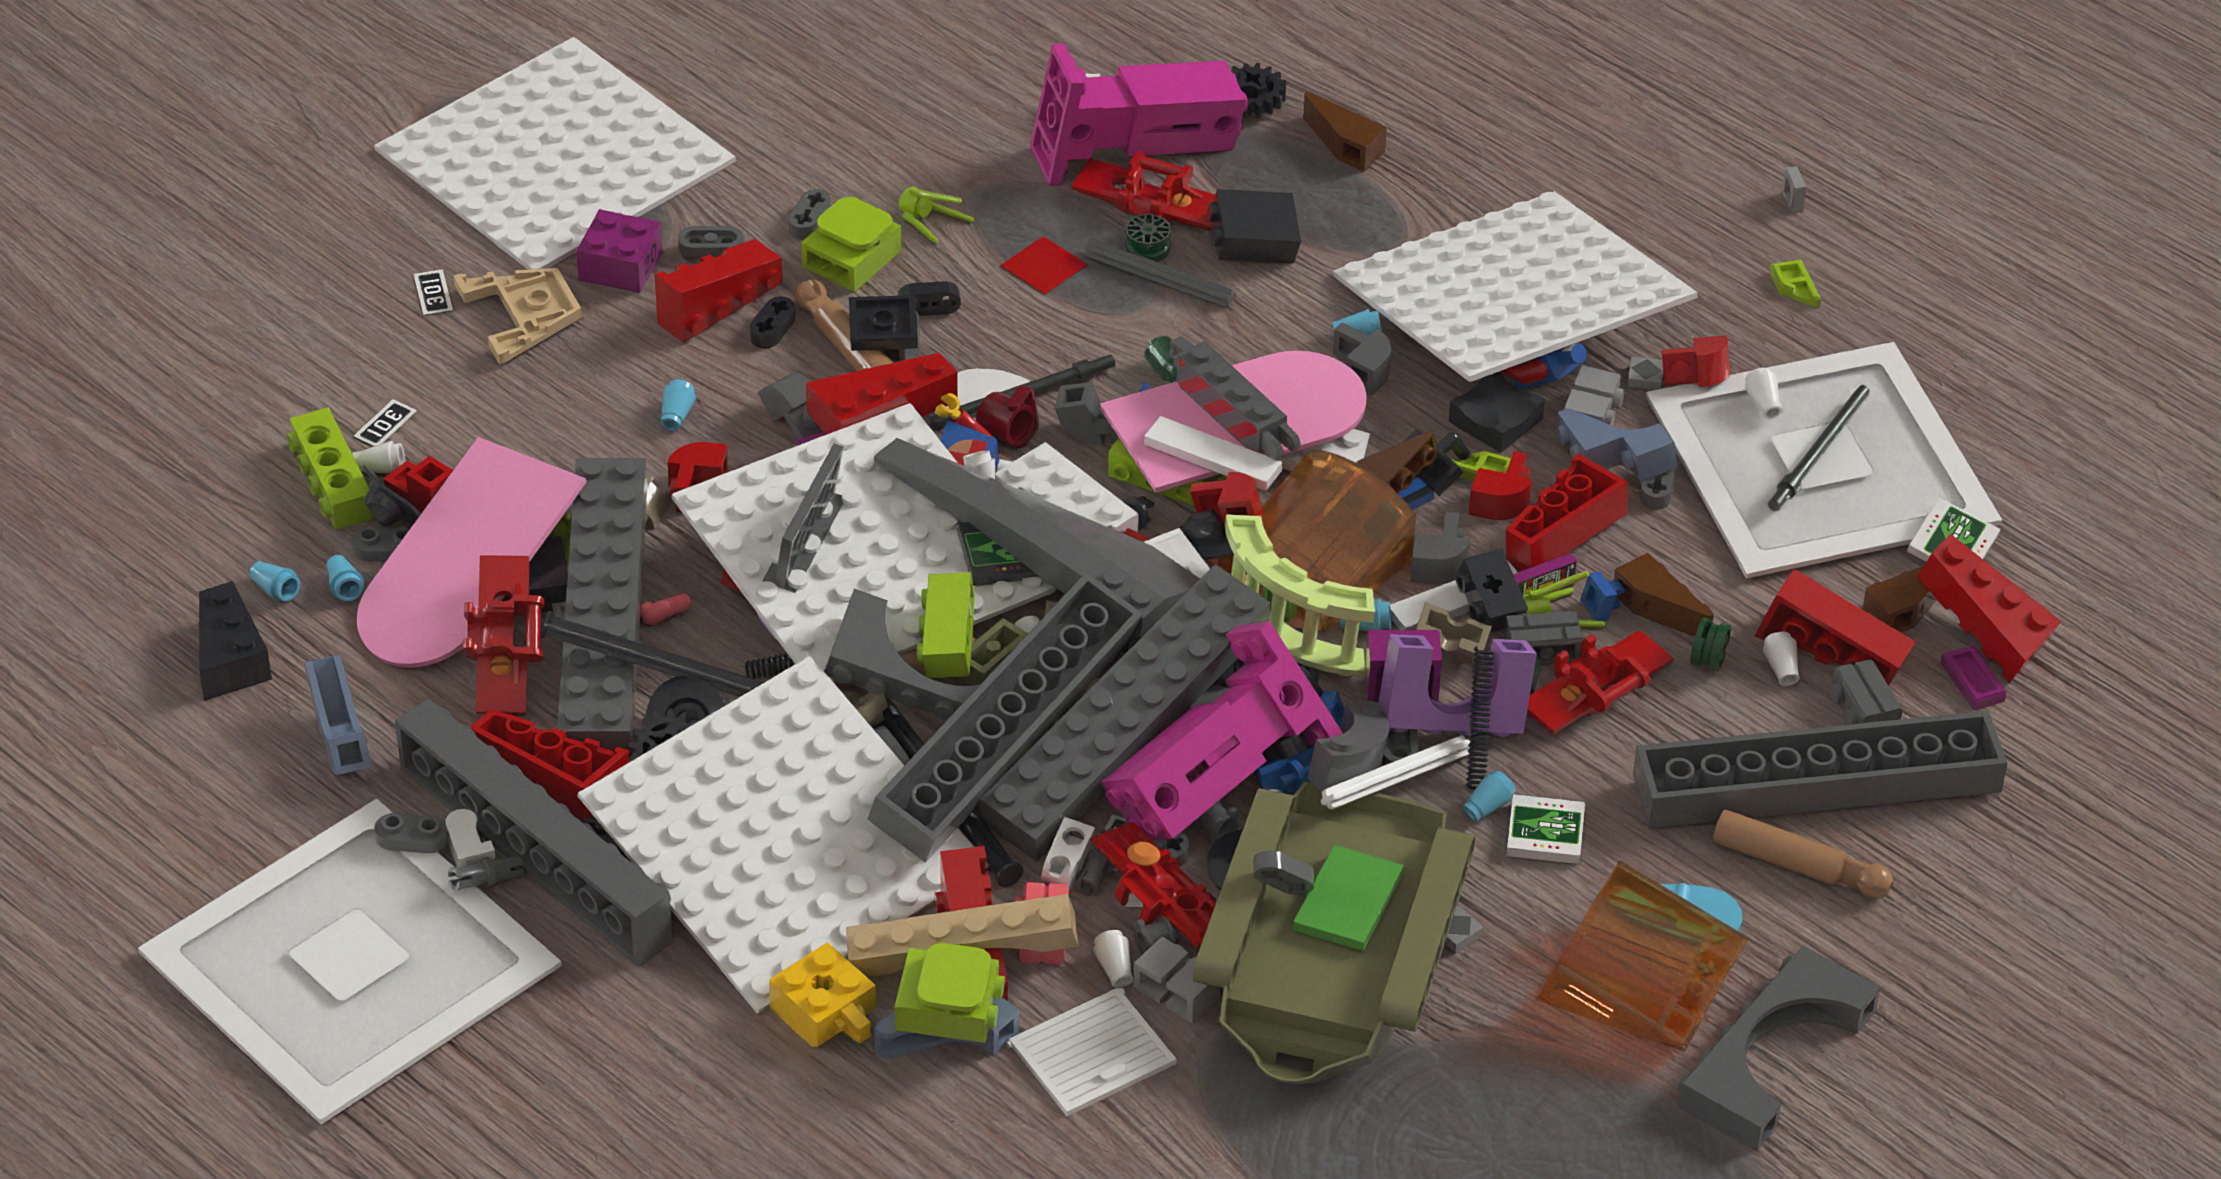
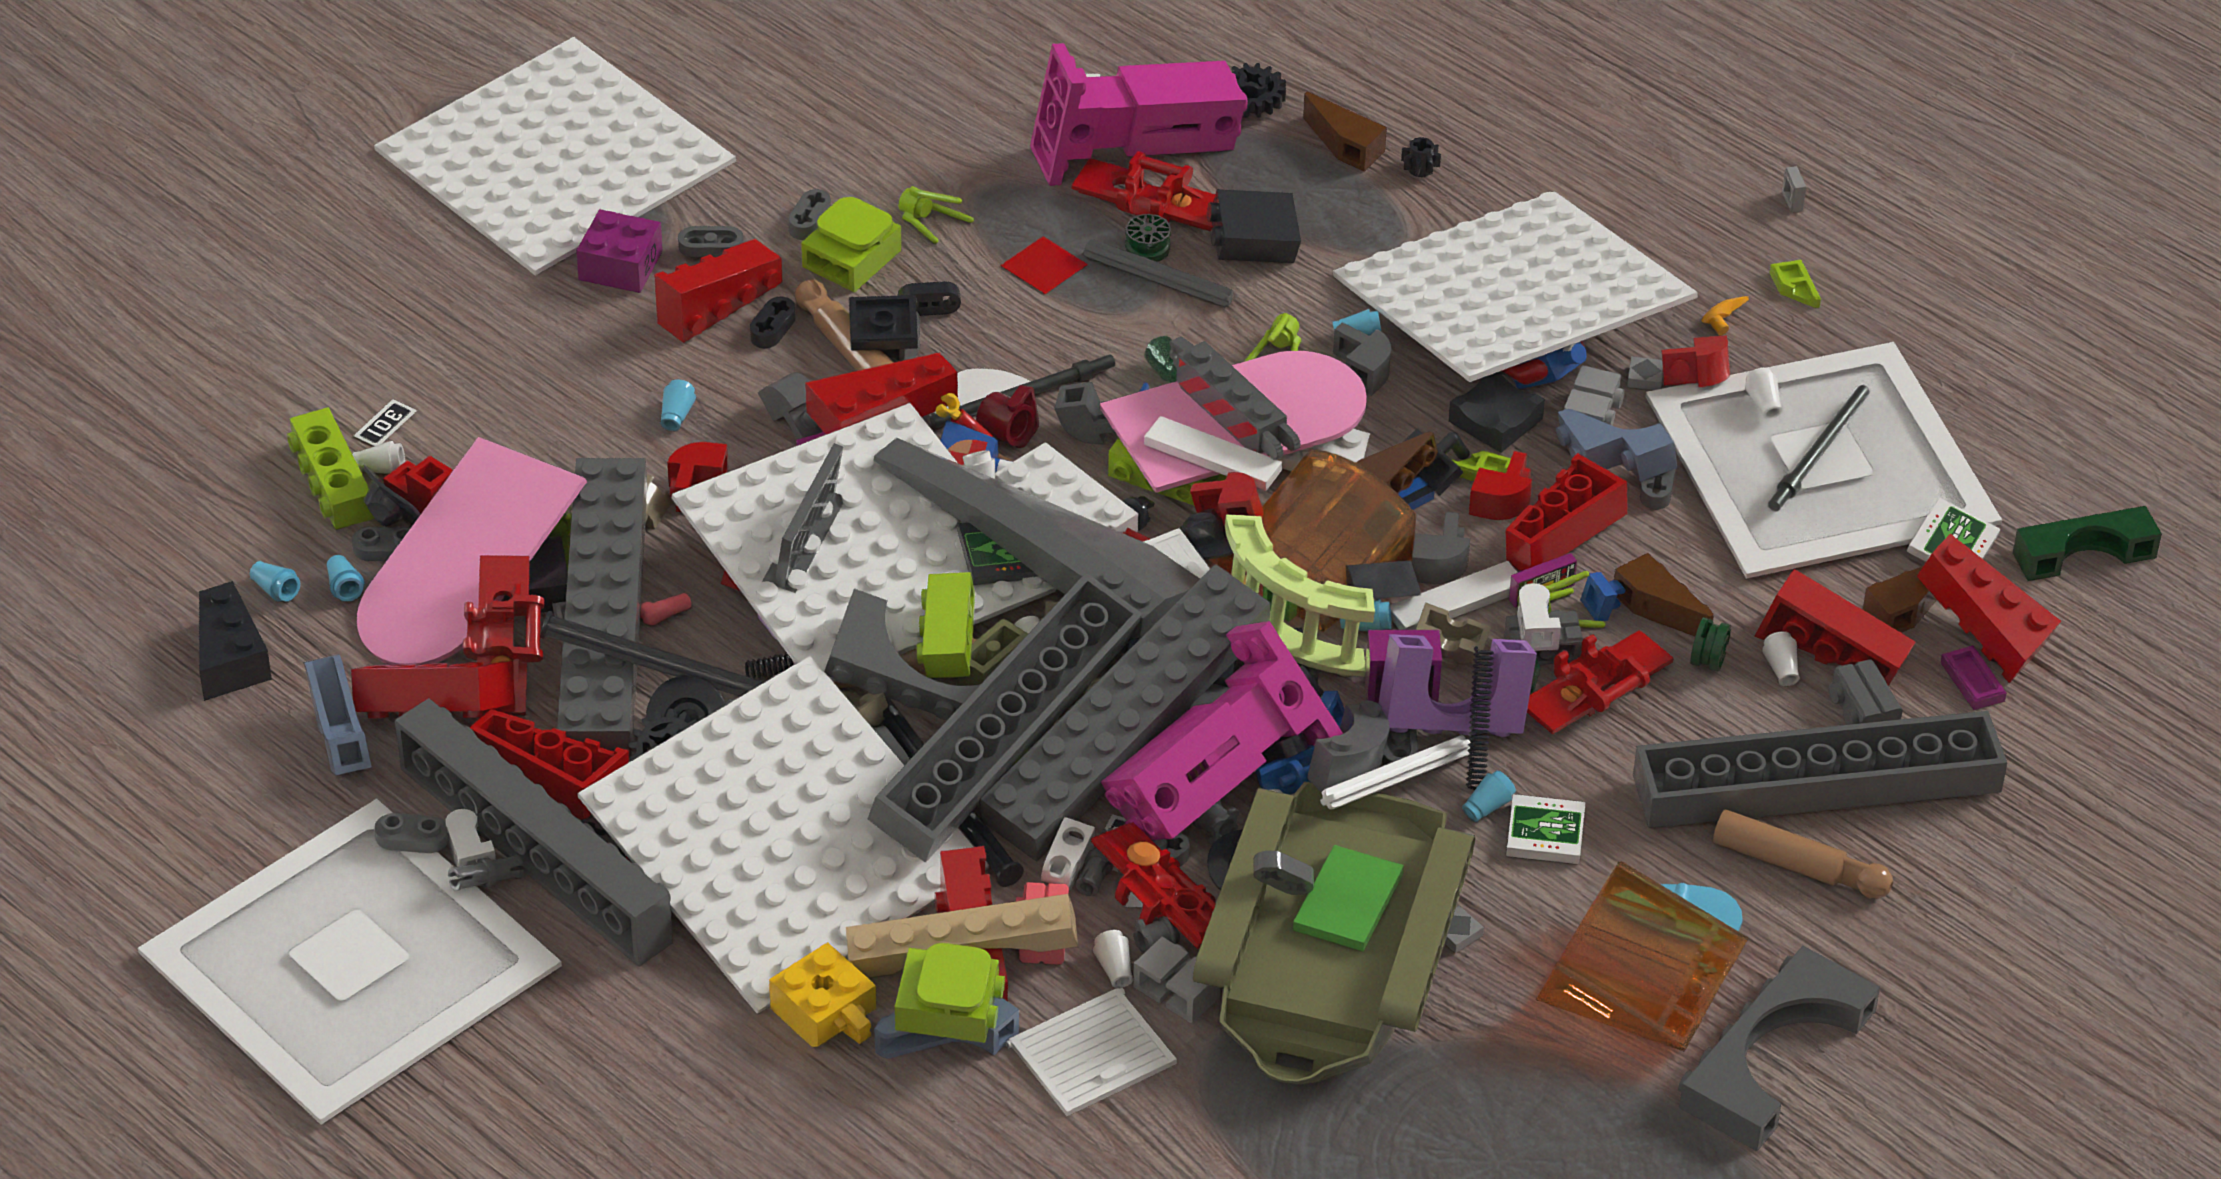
(433, 292): sticker -> none
(459, 687): none -> red wedge
(534, 299): tan wing -> none
(1281, 334): none -> lime plant
(1385, 578): none -> black slope
(1421, 157): none -> black gear
(1490, 589): black brick -> none
(1534, 620): none -> white leg
(1721, 310): none -> light orange bar
(2124, 533): none -> dark green arch

